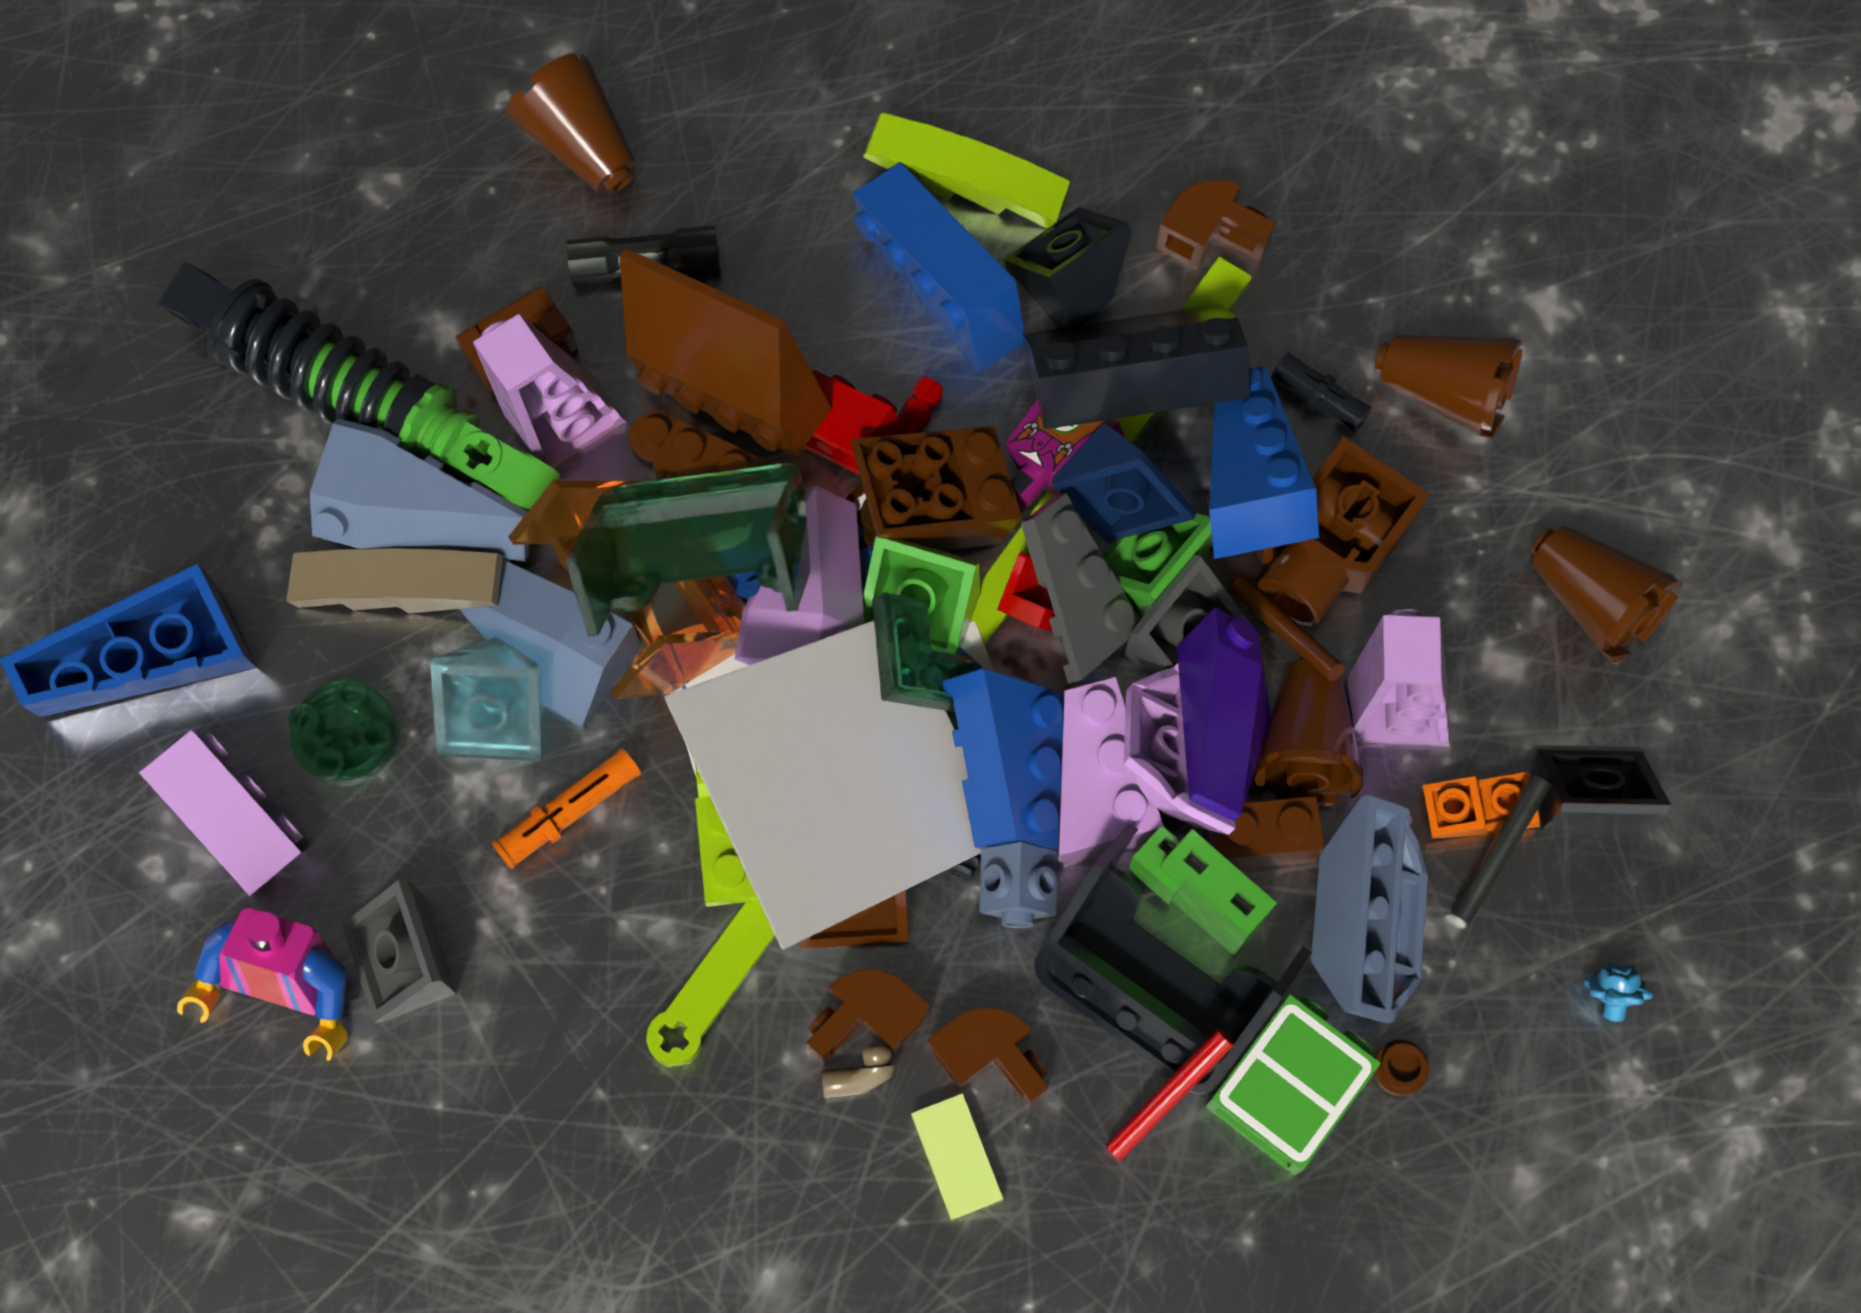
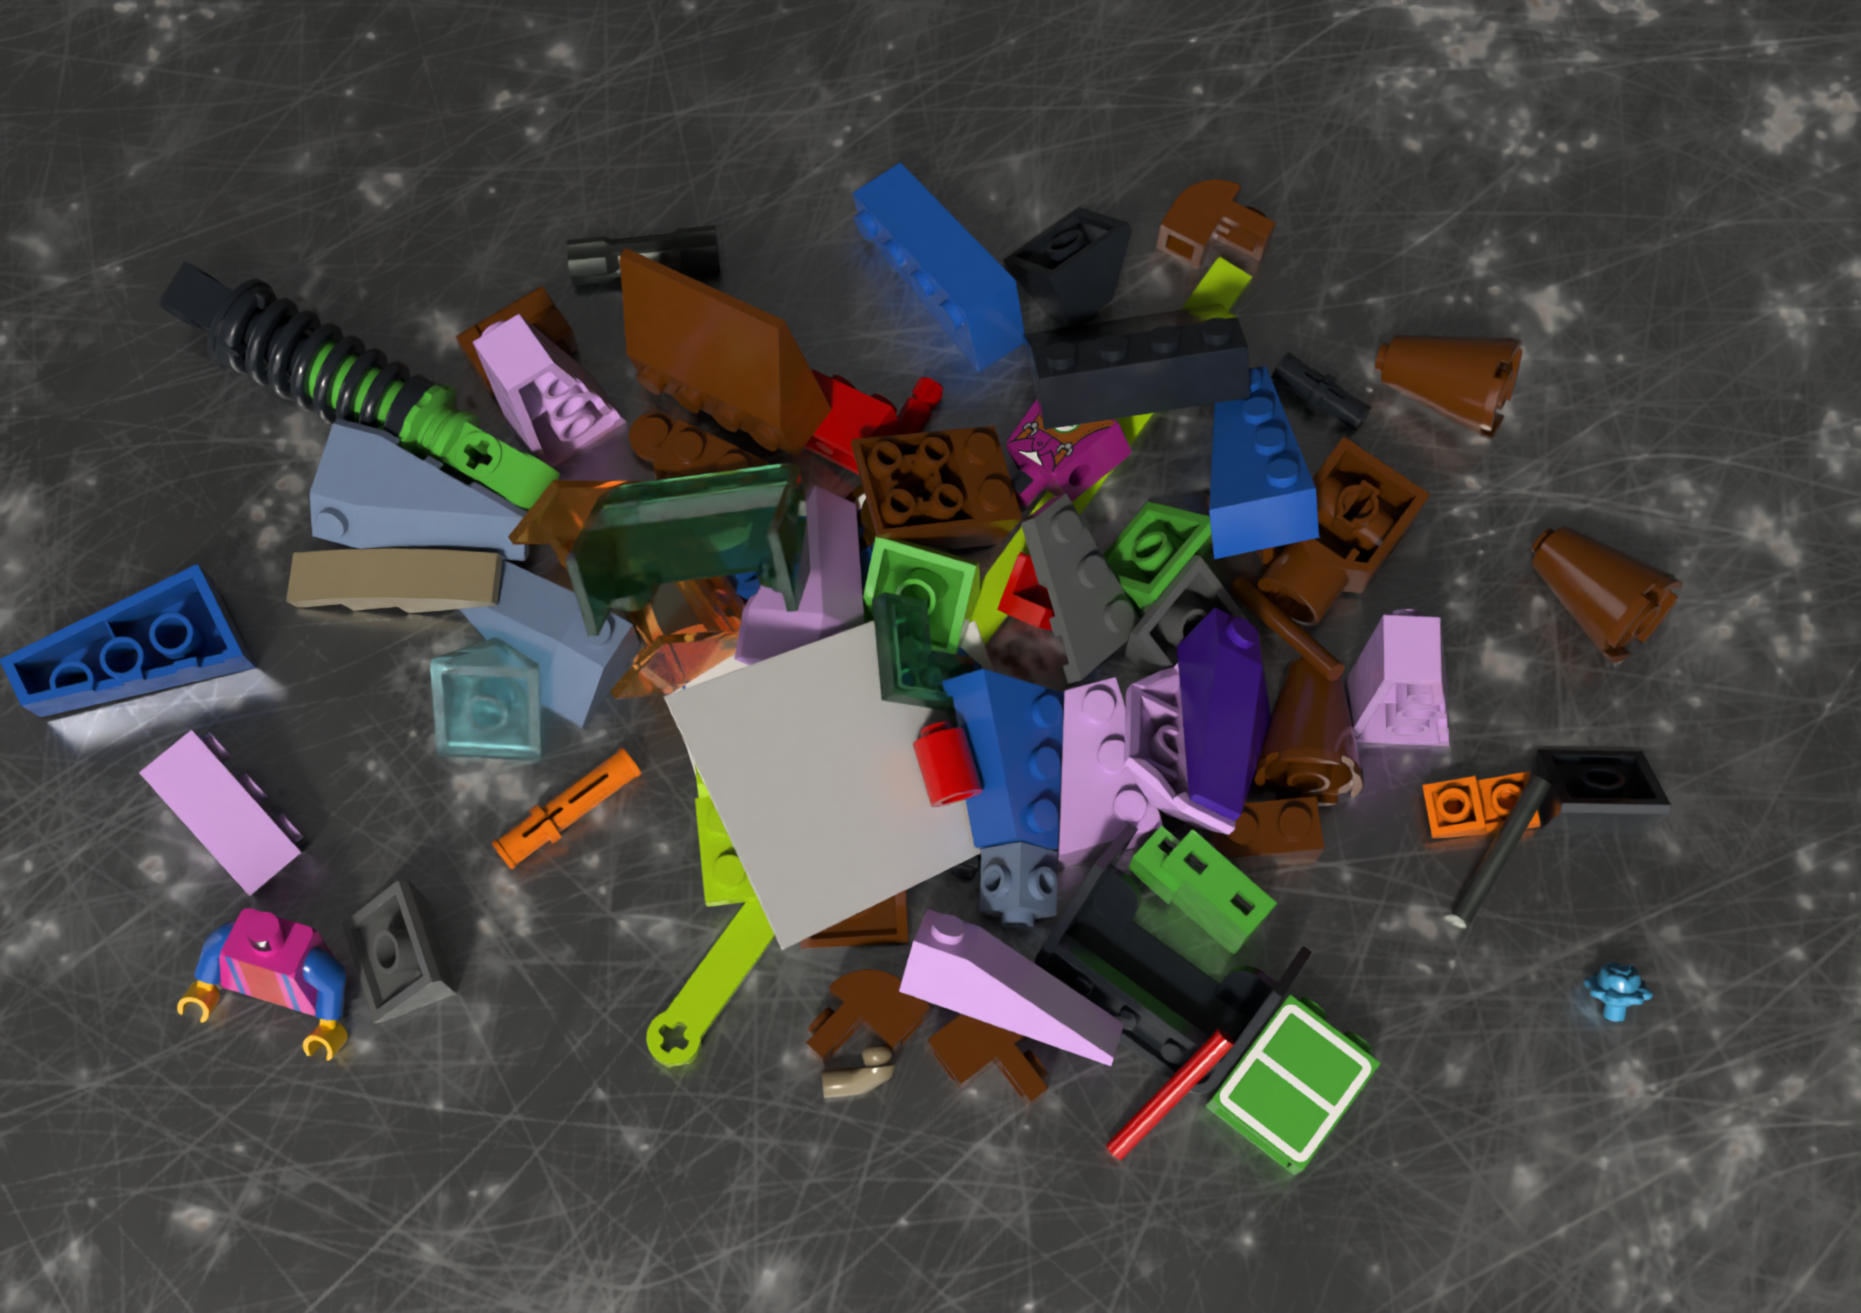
(343, 732): clear green tile -> none
(575, 122): reddish brown cone -> none
(946, 764): none -> red brick
(957, 1157): yellowish green tile -> none
(964, 166): lime slope -> none
(988, 980): none -> lavender wedge
(1120, 488): dark blue slope -> none
(1371, 911): sand blue wedge -> none
(1402, 1067): reddish brown plate -> none

